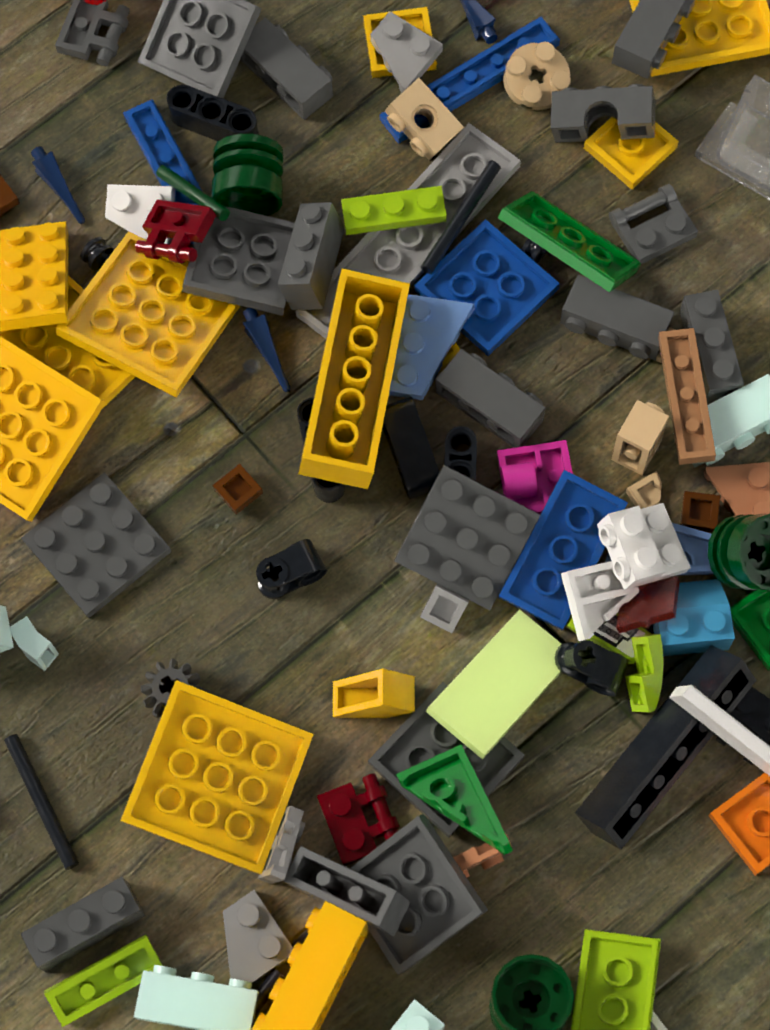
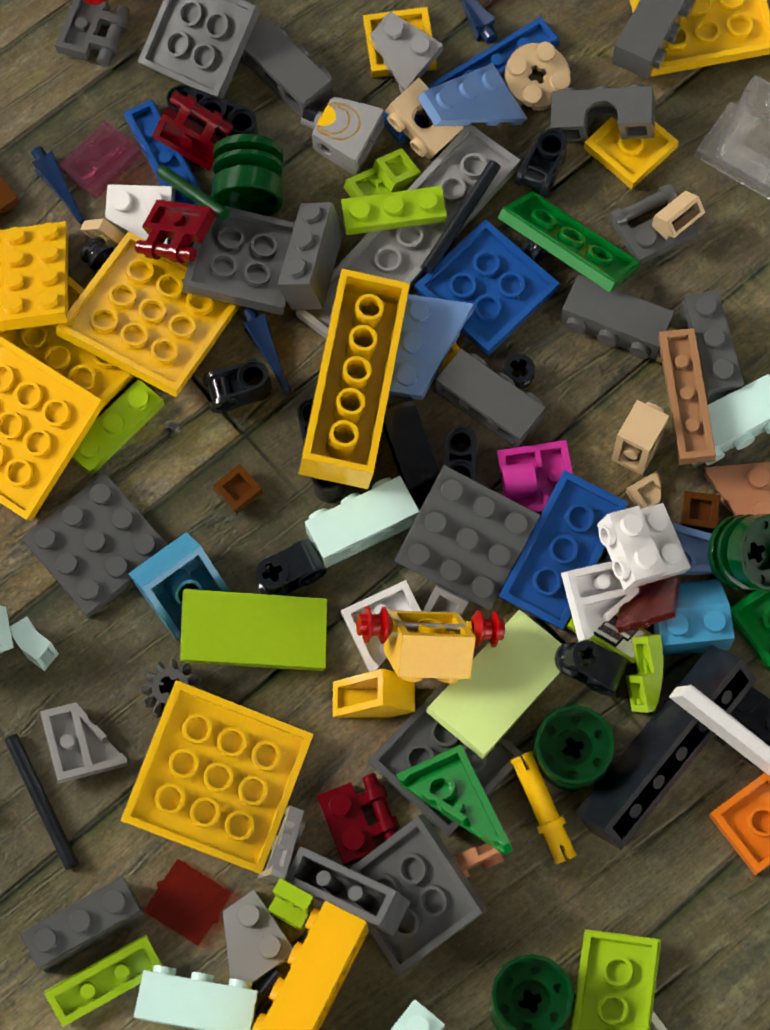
(77, 744): none -> light grey wing
(100, 159): none -> clear pink plate
(104, 229): none -> tan tile
(117, 426): none -> lime plate
(169, 572): none -> dark azure slope
(187, 136): none -> dark red plate
(188, 902): none -> clear red piece
(235, 387): none -> black piece
(253, 630): none -> lime tile
(291, 905): none -> lime slope
(344, 131): none -> light grey torso
(361, 520): none -> light aqua brick
(388, 175): none -> lime slope
(393, 598): none -> white wing
(430, 642): none -> yellow brick
(472, 99): none -> medium blue wing
(520, 360): none -> black bush
(542, 167): none -> black piece
(543, 807): none -> yellow pin
(580, 728): none -> dark green wheel
(663, 220): none -> tan piece

